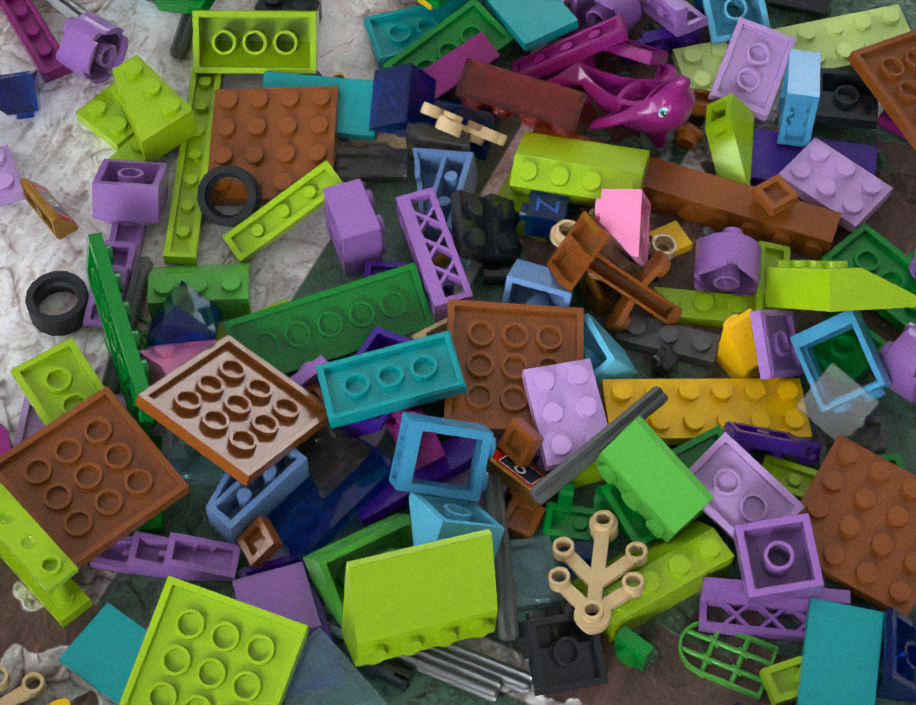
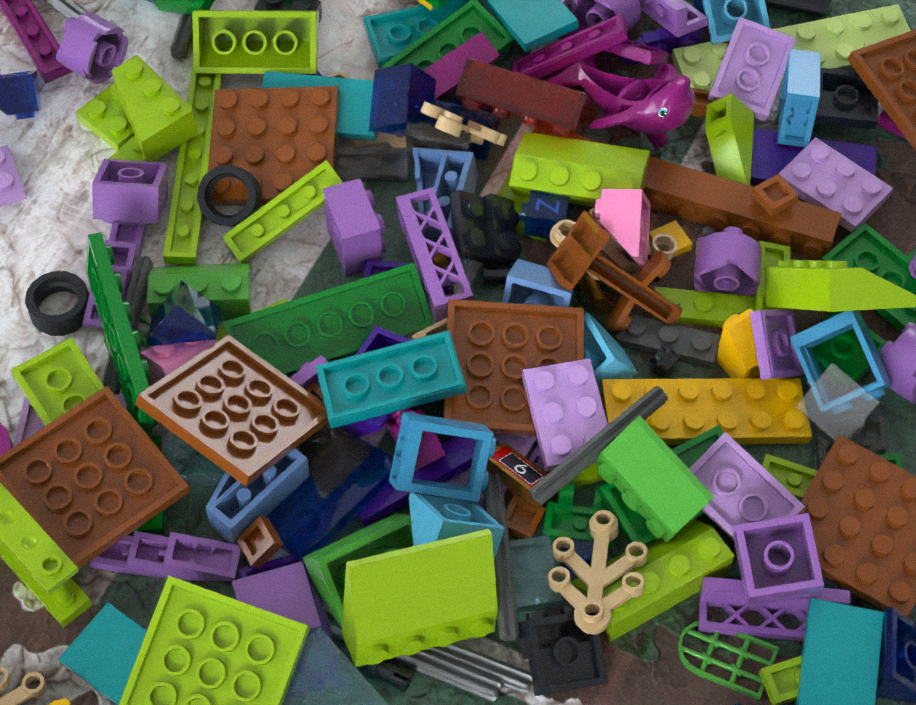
(48, 208): pearl gold slope -> none
(520, 442): dark orange plate -> none
(632, 649): green plate -> none
(687, 136): dark orange plate -> none
(774, 442): dark purple hinge -> none

